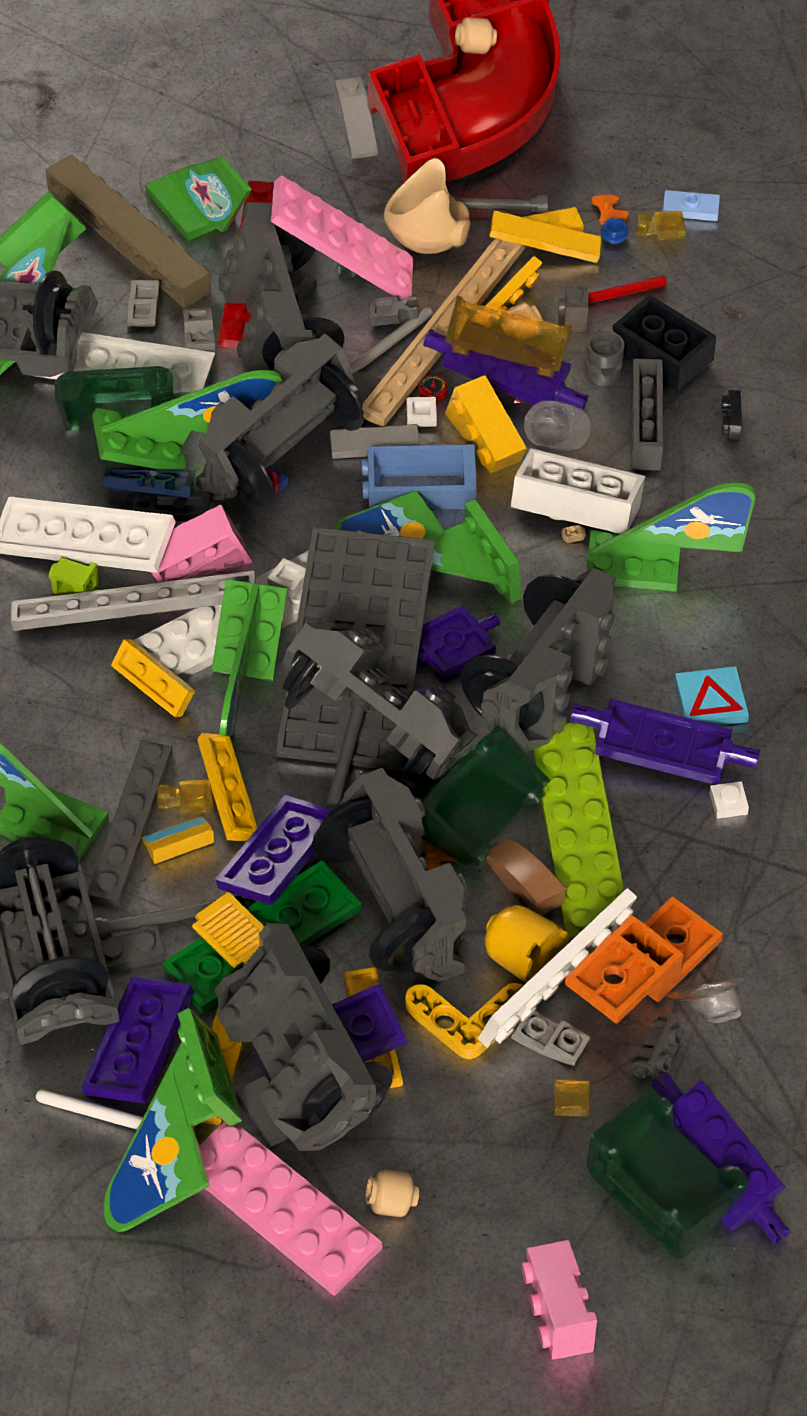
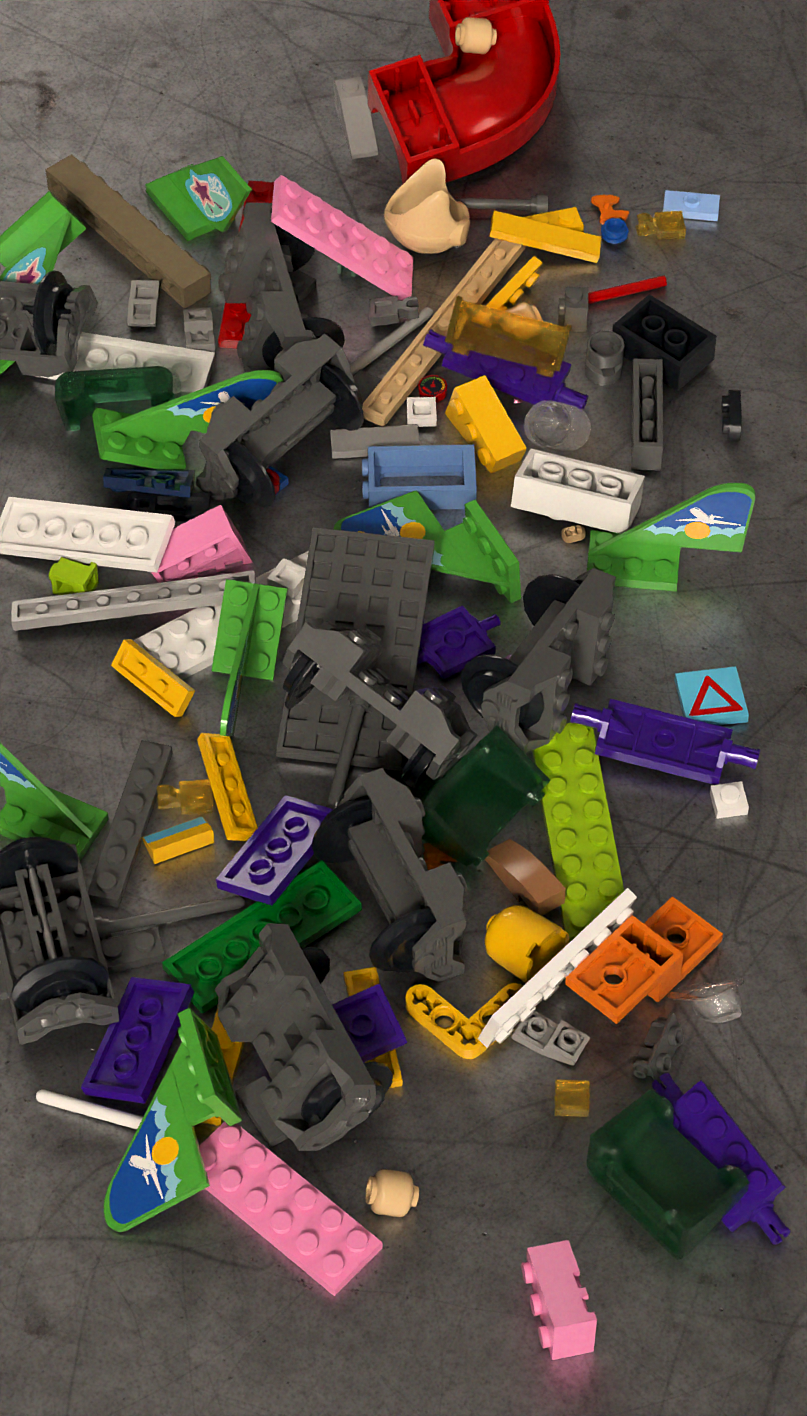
(229, 929): yellow window -> none

